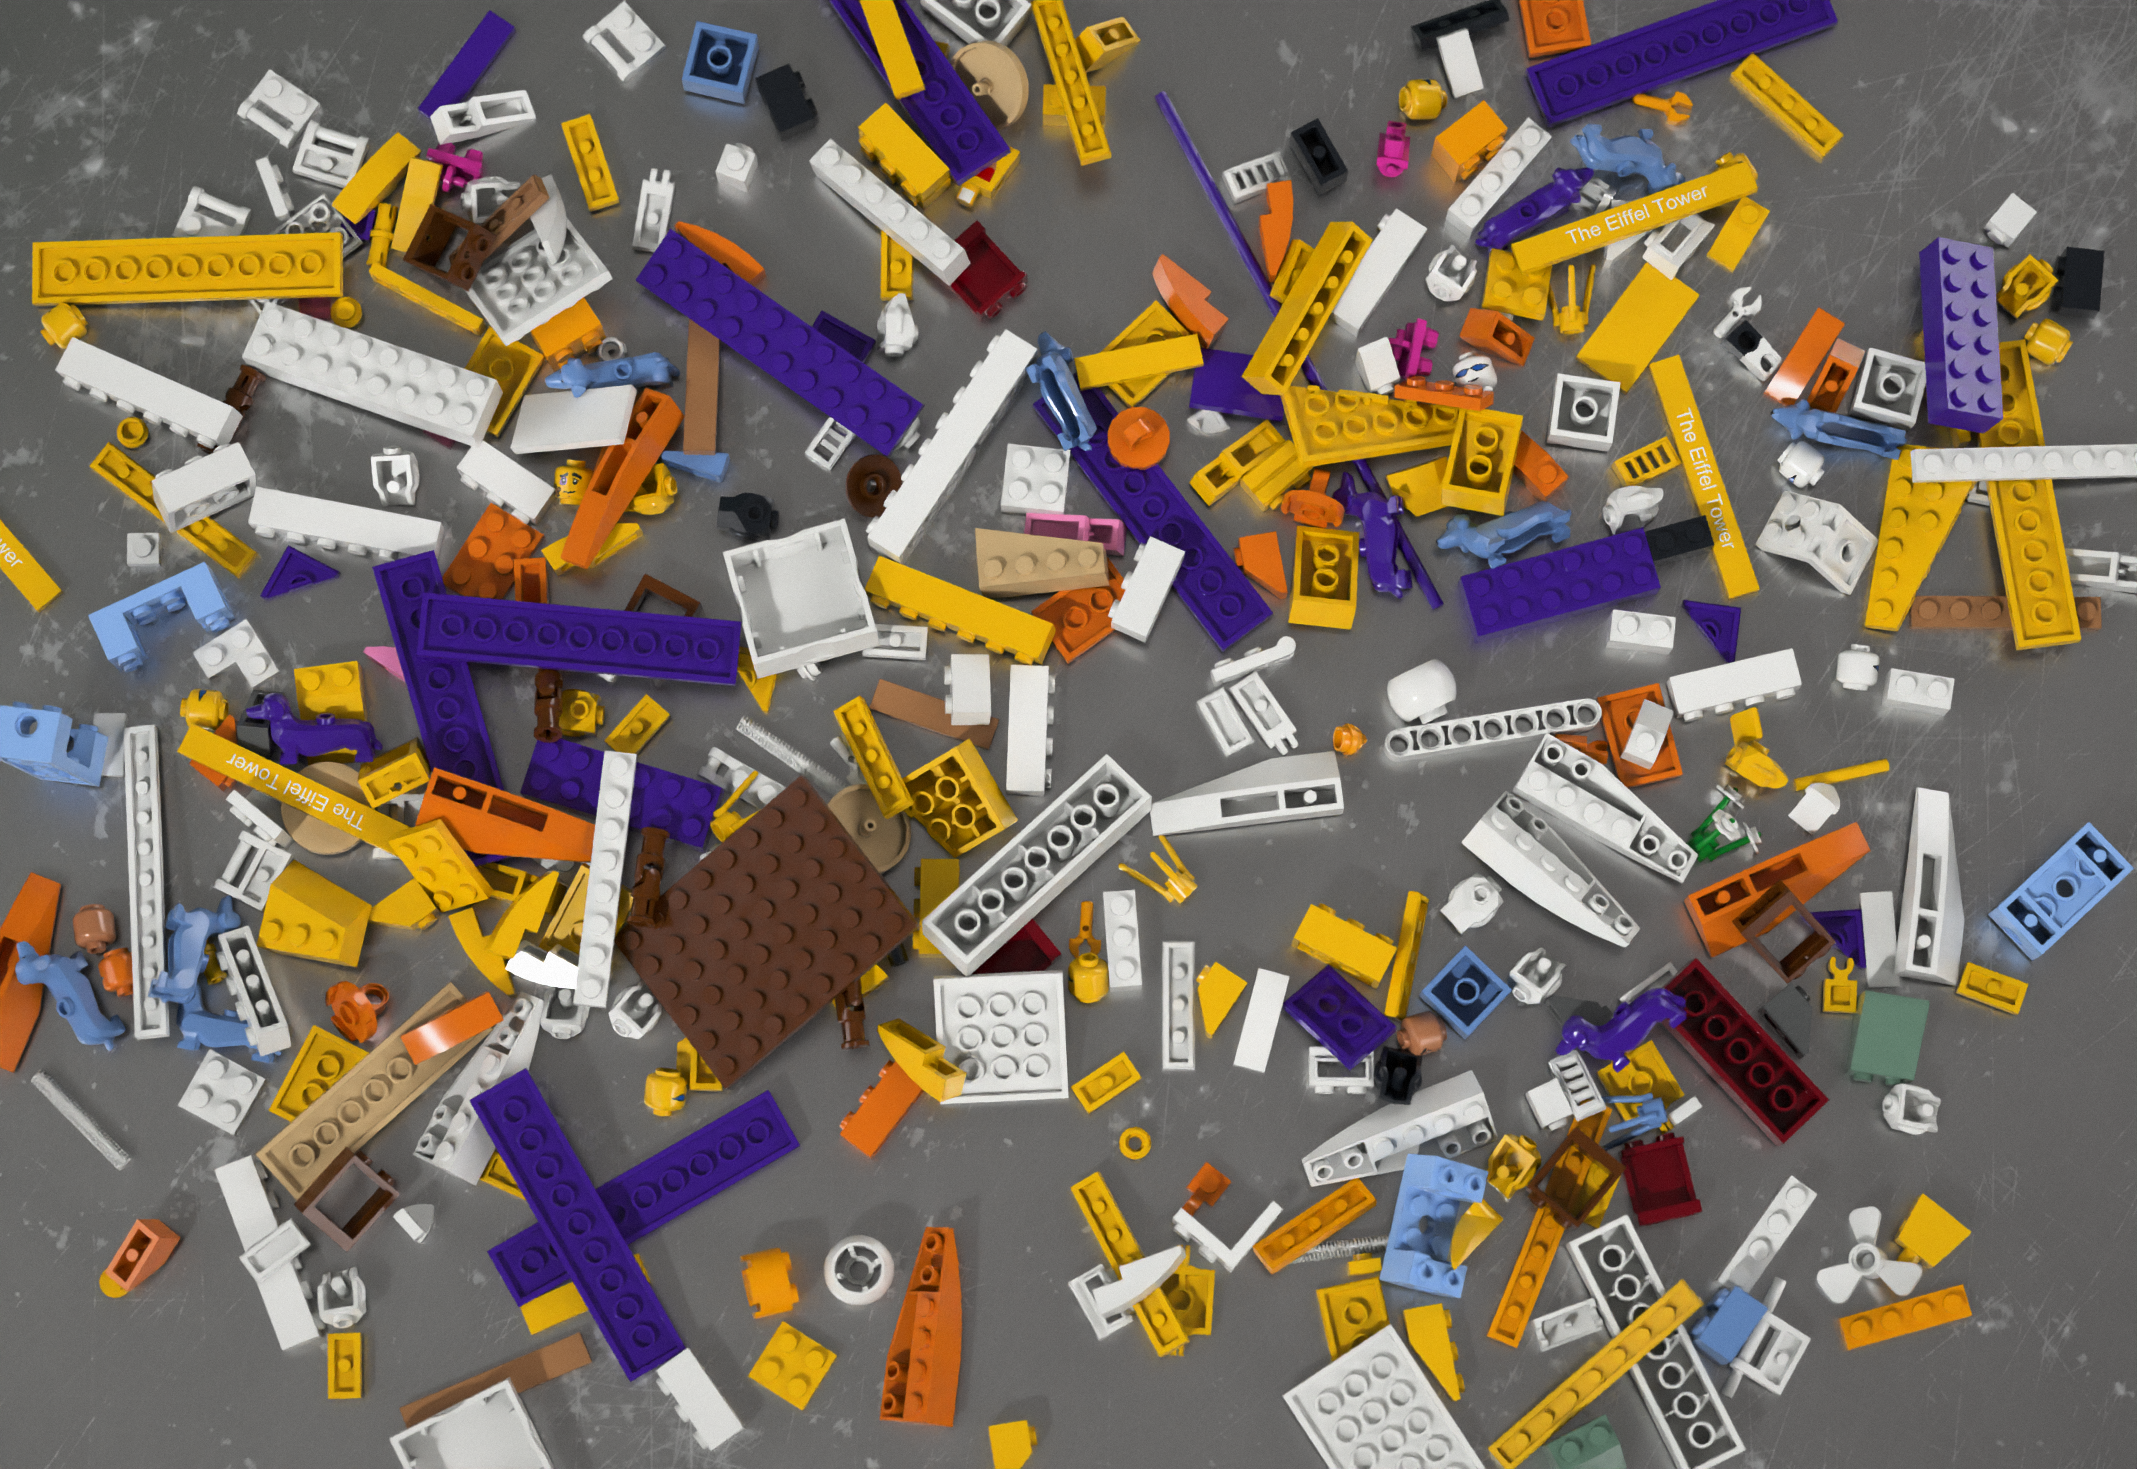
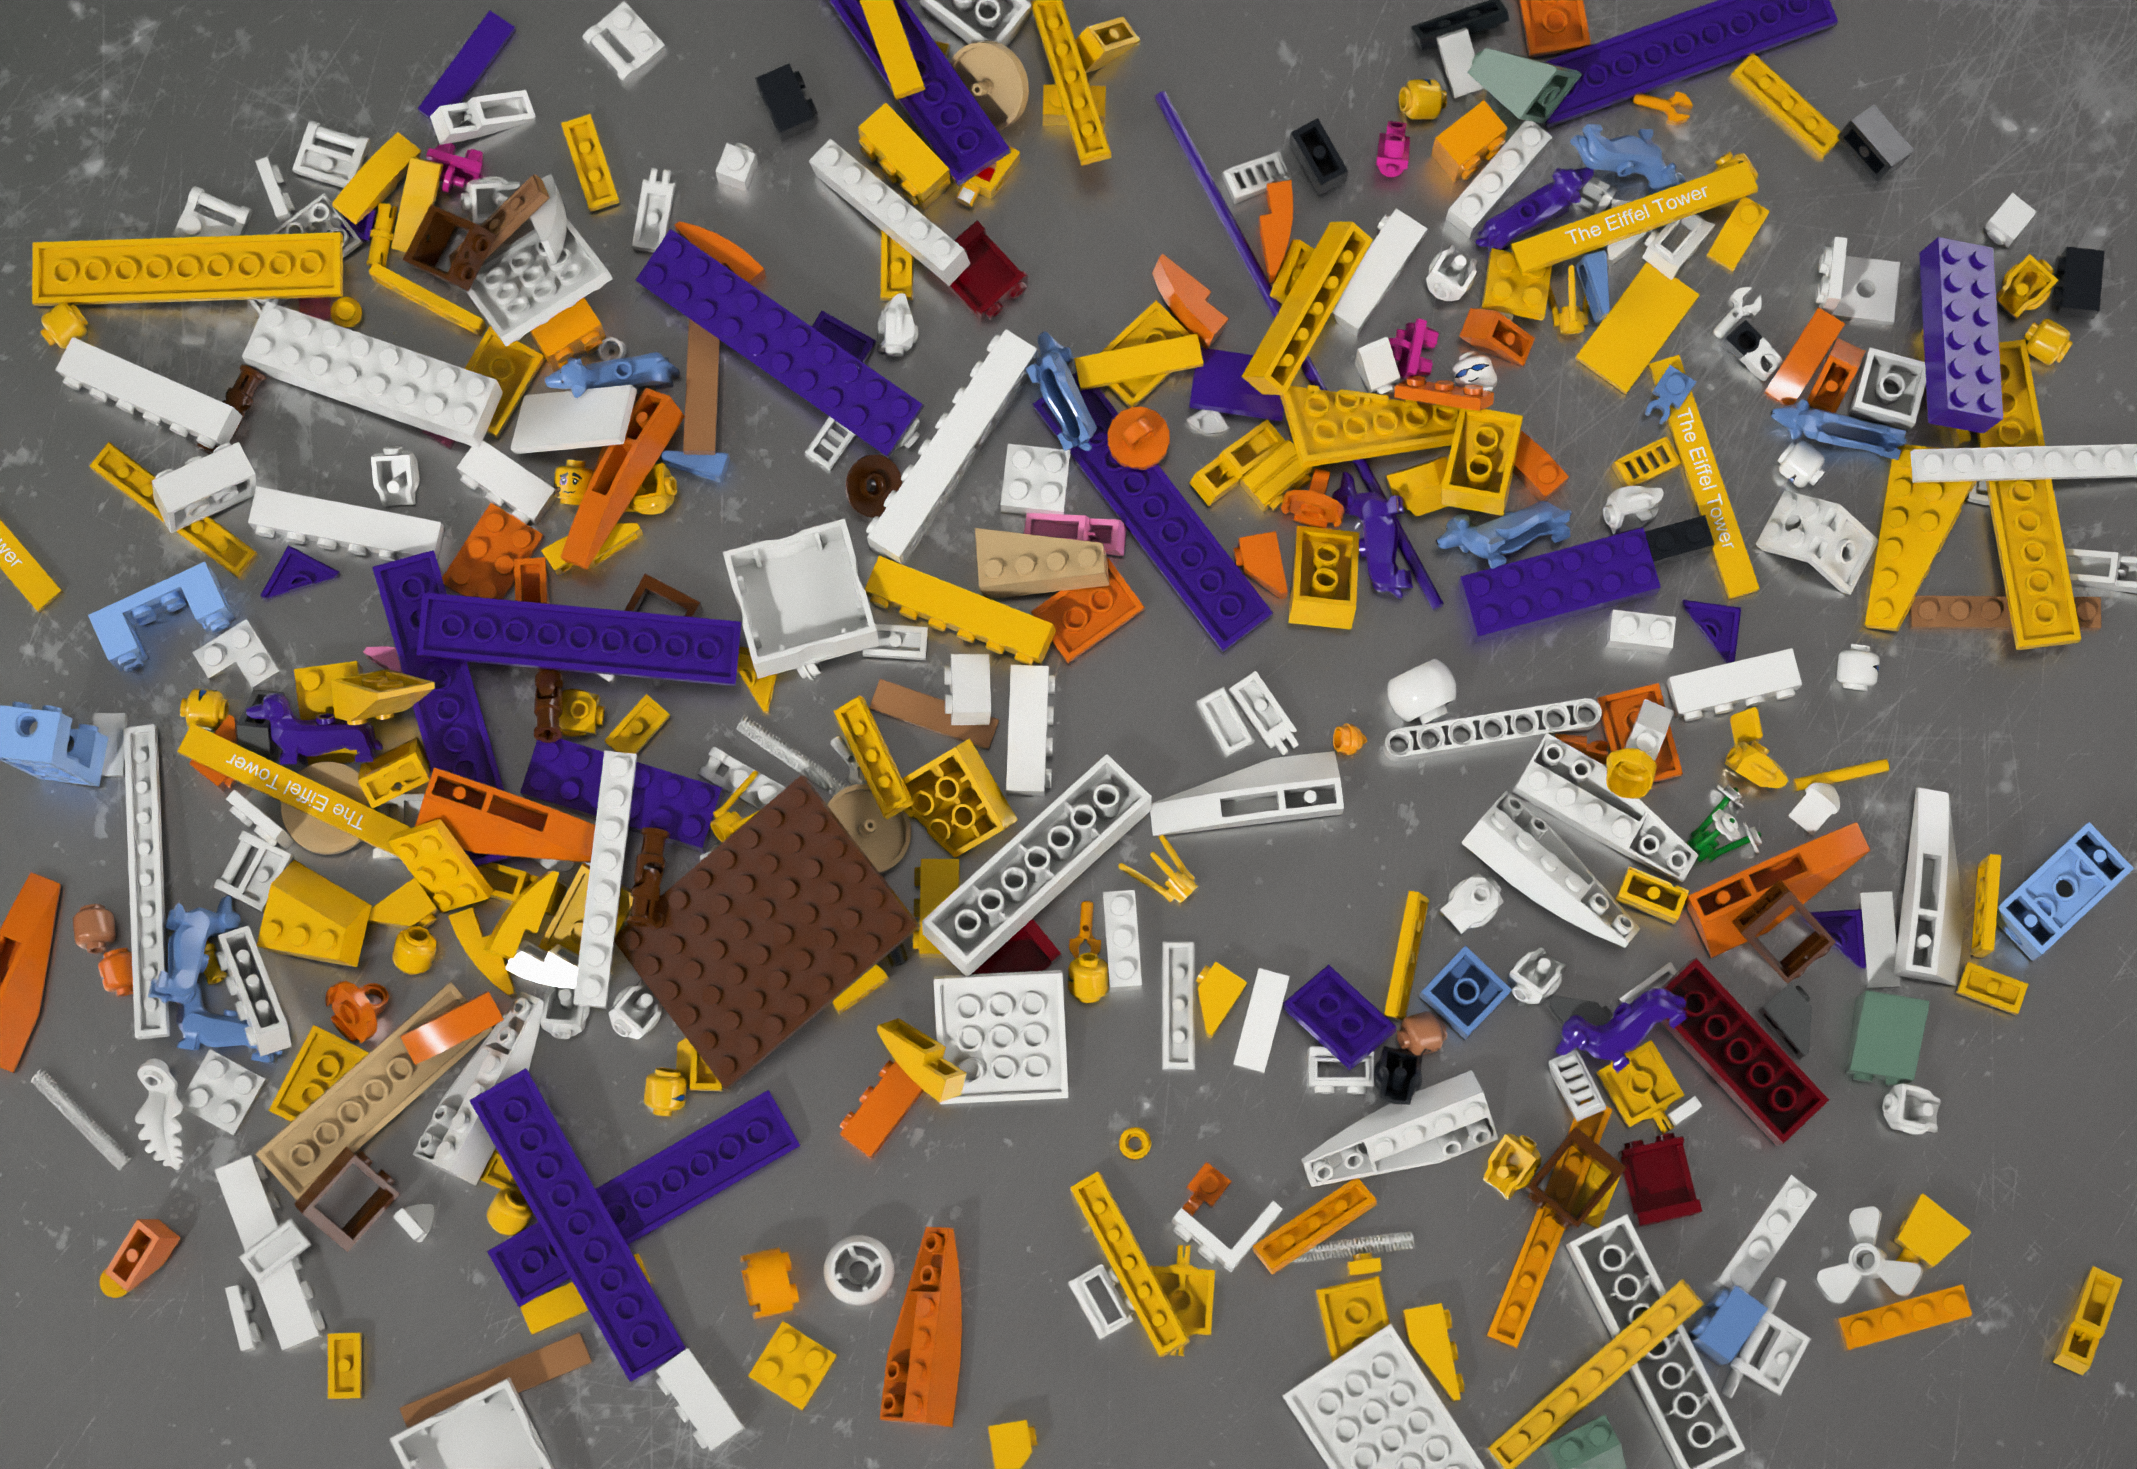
(71, 992): medium blue animal -> none
(132, 432): yellow plate -> none
(143, 549): white plate -> none
(160, 1112): none -> white plant
(246, 1330): none -> white plate
(284, 100): white plate -> none
(341, 1298): white hand -> none
(376, 695): none -> yellow slope
(414, 950): none -> yellow head
(509, 1212): none -> yellow head
(720, 62): medium blue brick -> none
(748, 516): black hand -> none
(852, 1021): reddish brown piece -> none
(1106, 1082): yellow plate -> none
(1138, 1281): white slope -> none
(1146, 588): white brick -> none
(1254, 661): white plate -> none
(1344, 945): yellow brick -> none
(1433, 1190): light blue plate -> none
(1472, 1230): yellow piece -> none
(1523, 84): none -> sand green slope
(1549, 1105): white brick -> none
(1567, 1324): white hinge -> none
(1583, 412): white brick -> none
(1594, 280): none -> medium blue slope
(1630, 773): none -> yellow hair
(1650, 1113): medium blue plant -> none
(1651, 895): none -> yellow brick
(1672, 391): none -> medium blue plate
(1839, 992): yellow plate -> none
(1840, 280): none -> white bracket
(1875, 143): none -> brick
(1917, 692): white brick -> none
(1985, 906): none -> yellow tile
(2087, 1321): none -> yellow slope

